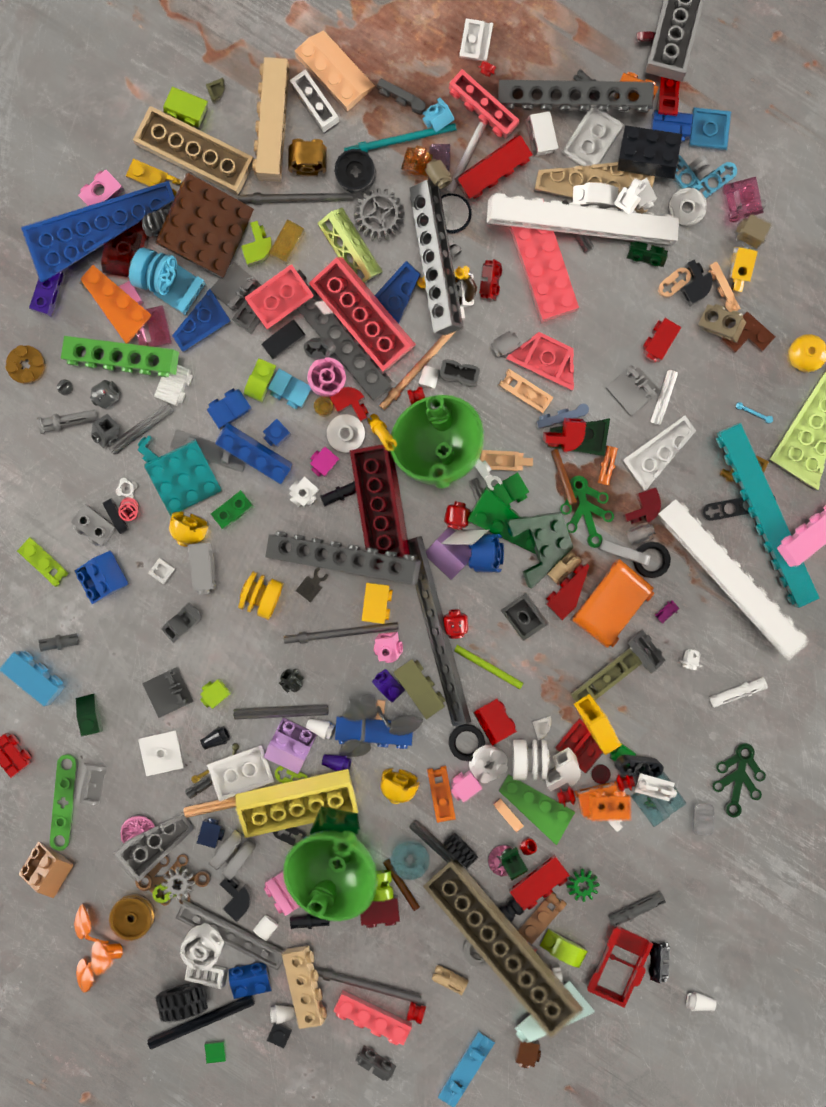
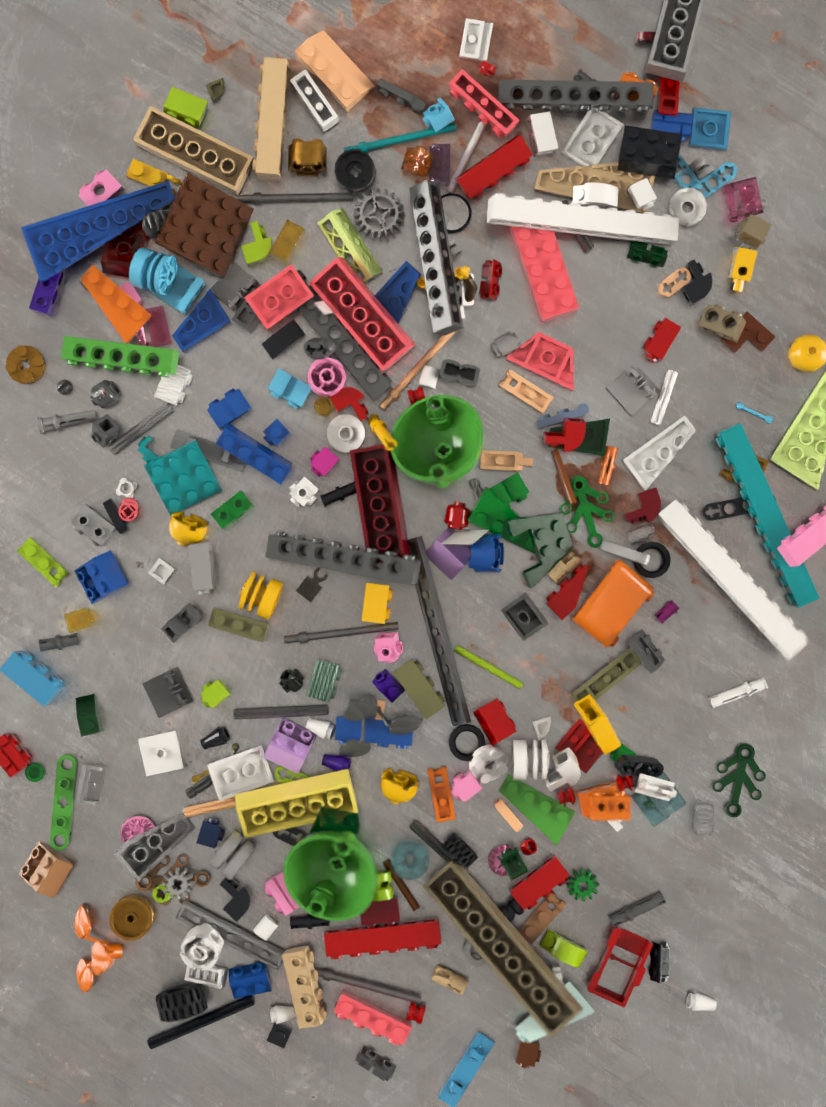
(35, 772): none -> green tile
(79, 619): none -> clear yellow brick
(215, 1052): green tile -> none
(239, 624): none -> olive brick
(259, 380): lime brick -> none
(323, 680): none -> sand green brick
(382, 938): none -> red brick
(438, 173): dark tan brick -> none
(455, 624): red head -> none
(484, 469): white plate -> none
(600, 774): dark red tile -> none
(629, 197): white plate -> none
(691, 659): white hinge -> none
(724, 289): light nougat hinge -> none

